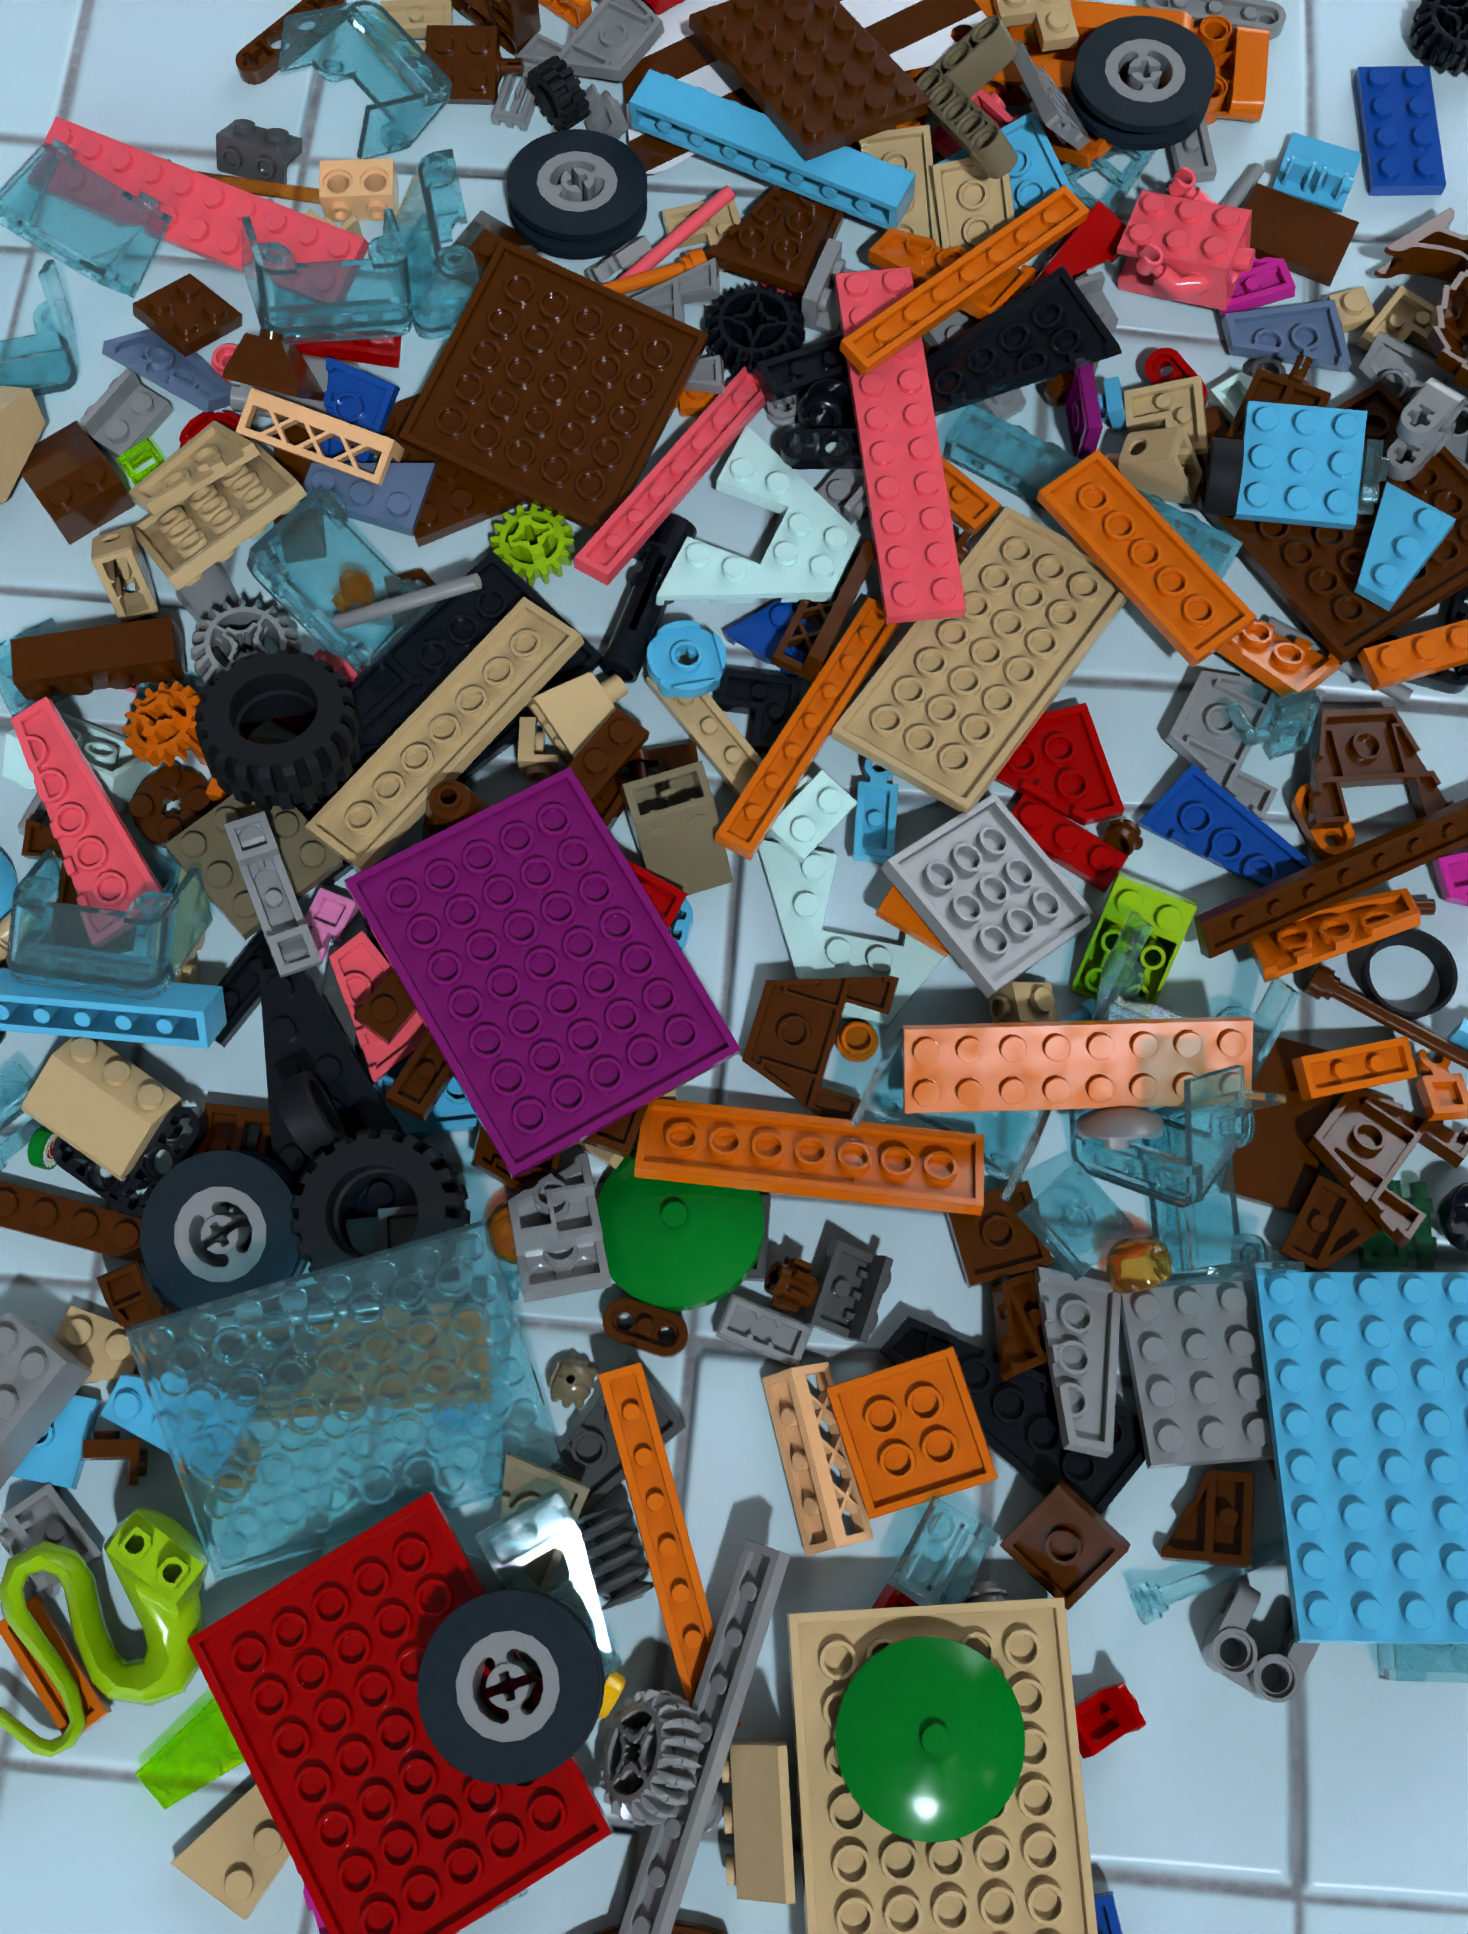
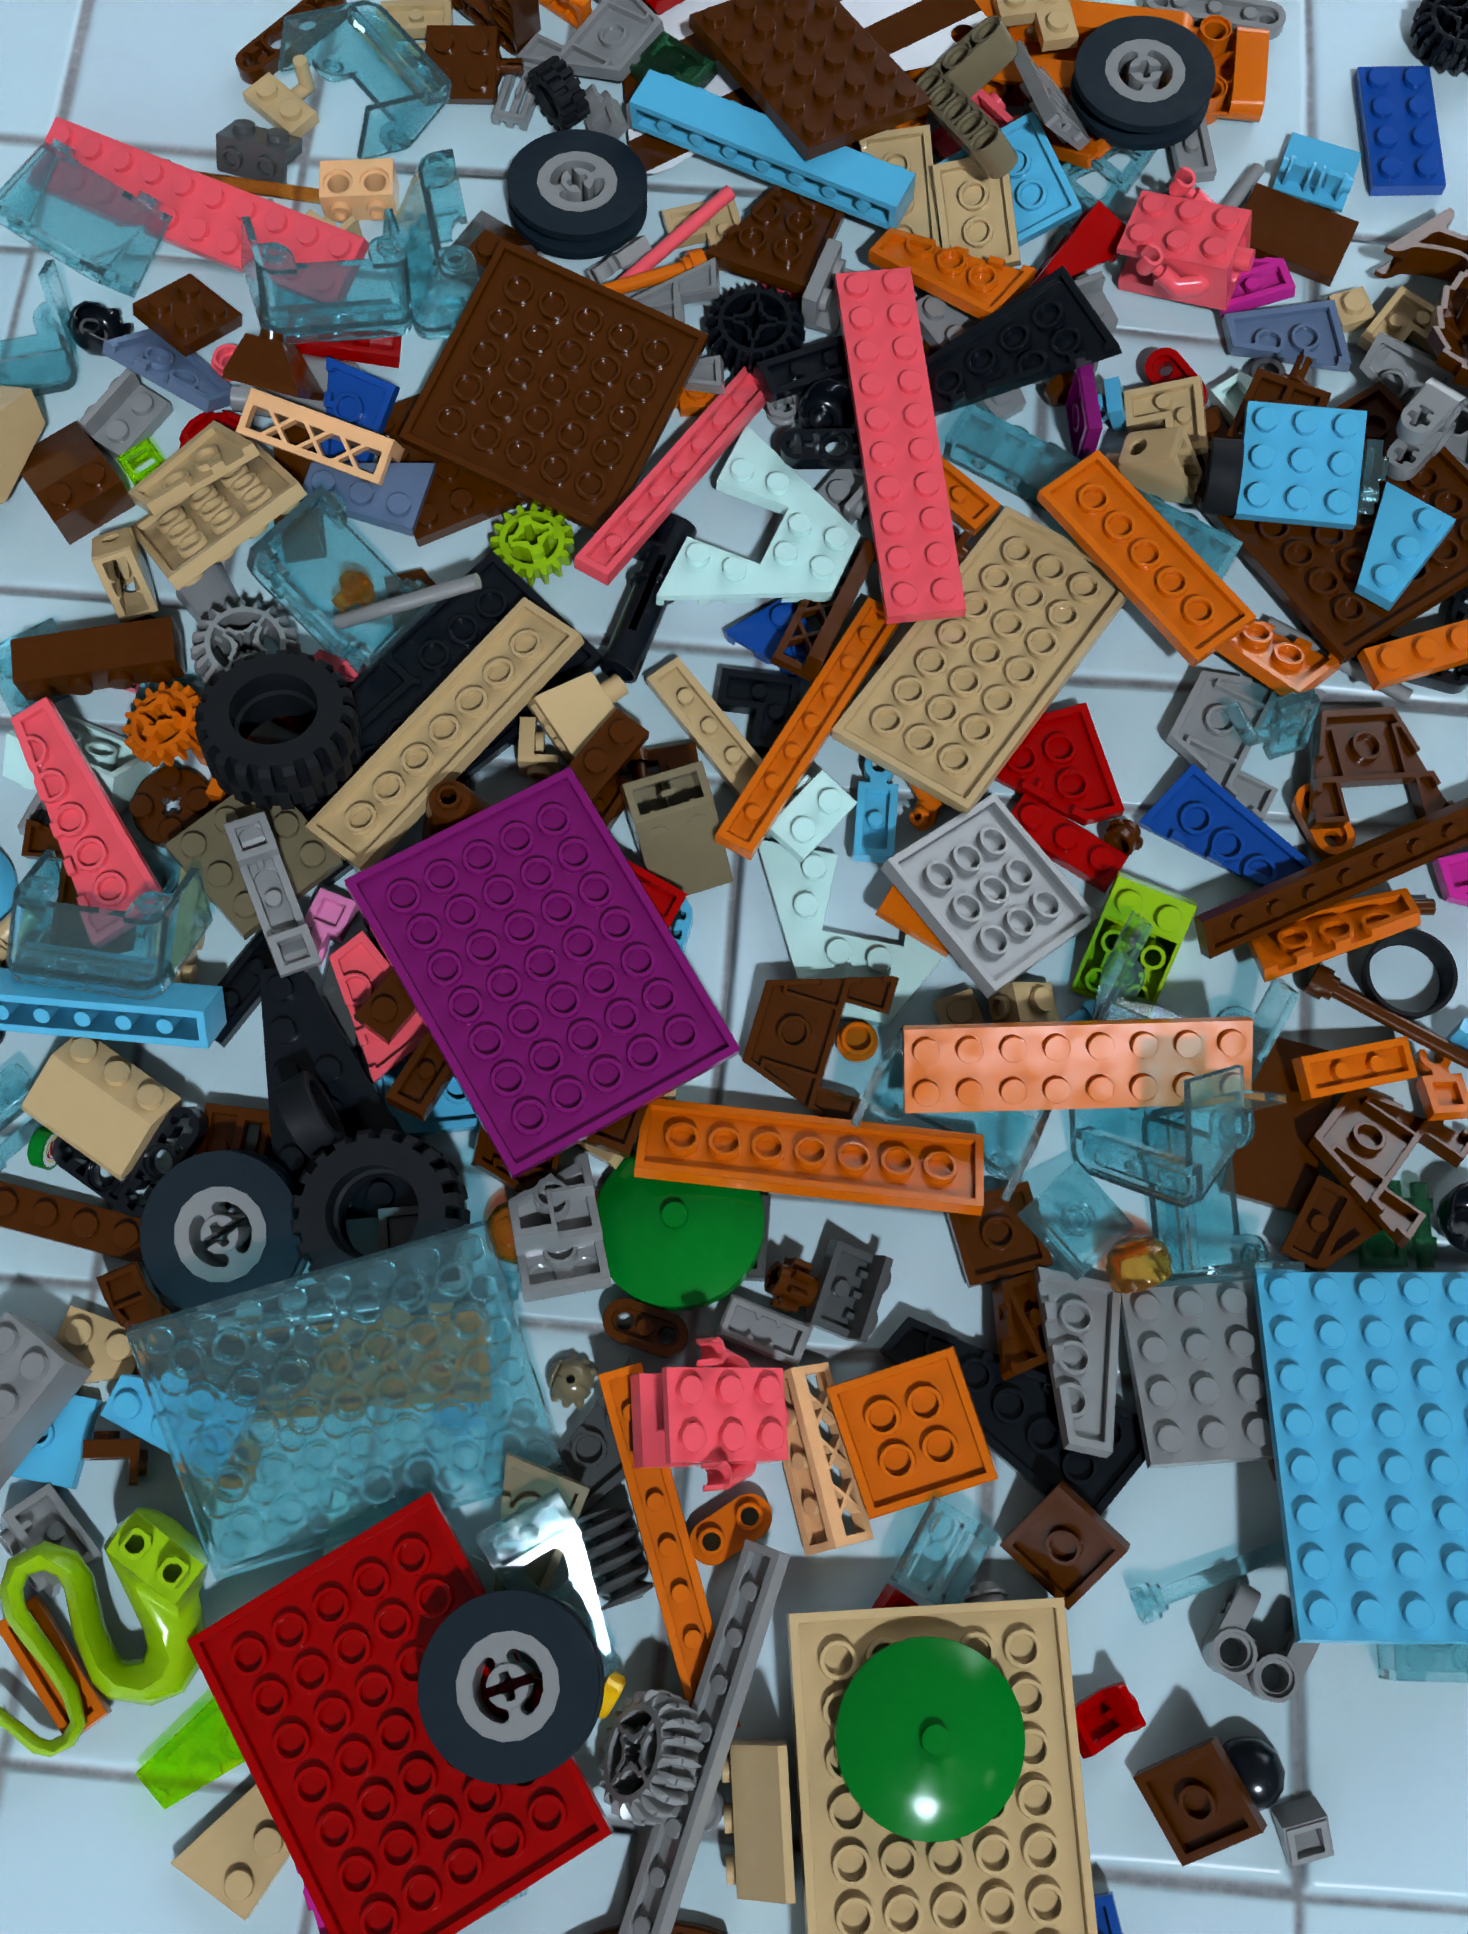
(93, 324): none -> black hair
(283, 106): none -> tan plate
(676, 59): none -> clear green plate
(685, 680): medium azure plate -> none
(710, 1416): none -> coral torso
(731, 1530): none -> orange plate
(925, 811): none -> orange arm
(957, 1009): none -> tan plate
(963, 280): orange plate -> none
(1120, 1125): light grey dish -> none
(1199, 1801): none -> reddish brown plate
(1216, 1523): reddish brown wing -> none
(1258, 1769): none -> black hair
(1303, 1830): none -> light grey slope

